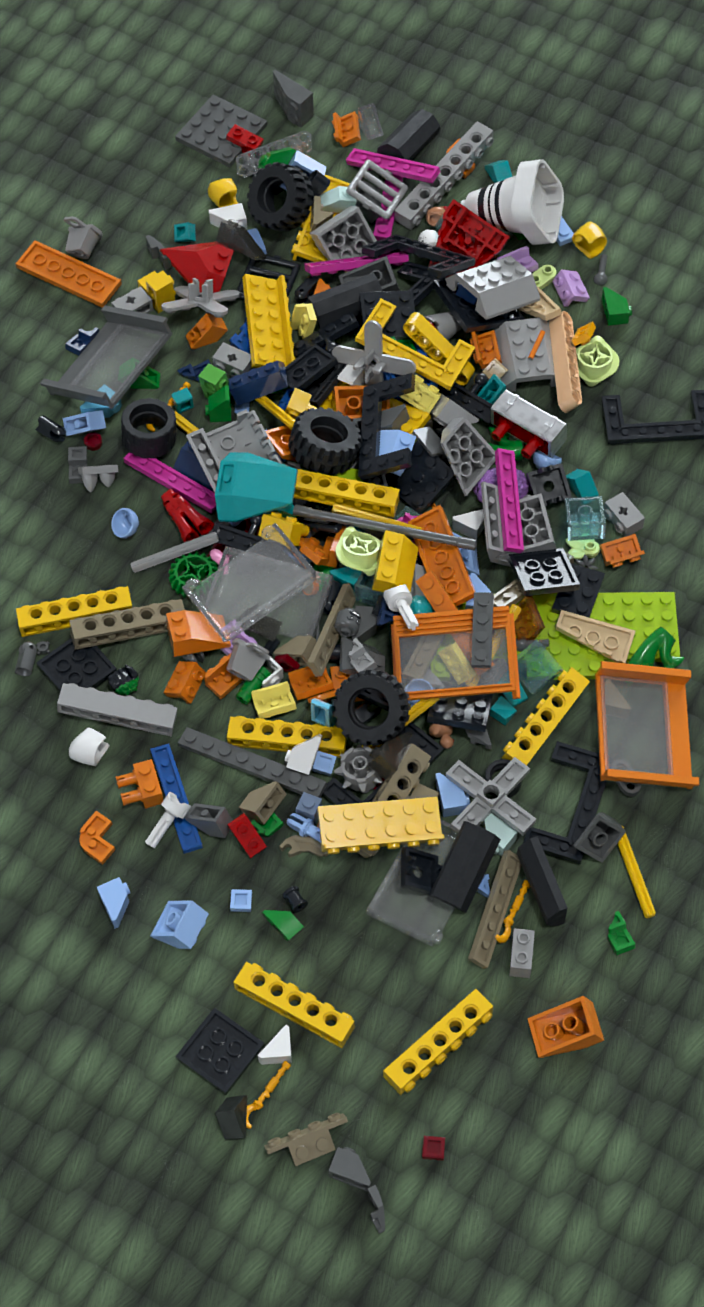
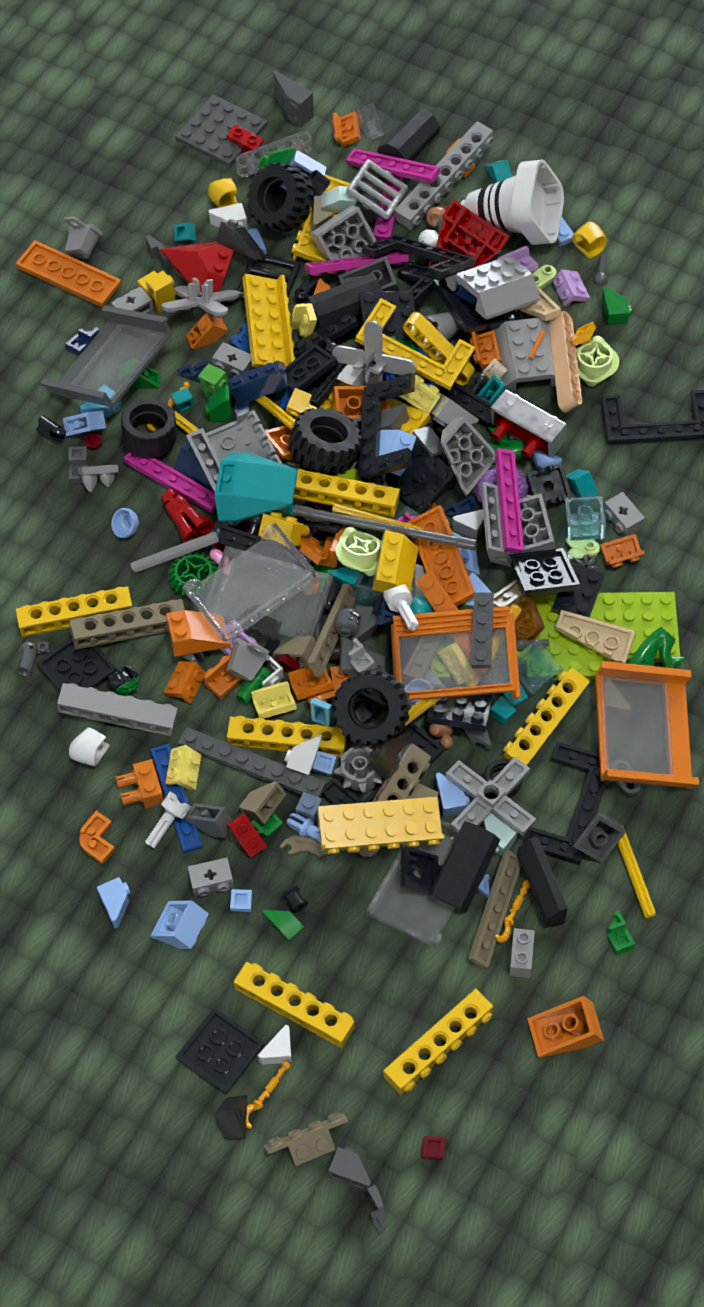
(183, 767): none -> light yellow bracket
(201, 873): none -> light grey brick
(464, 506): none -> dark blue slope

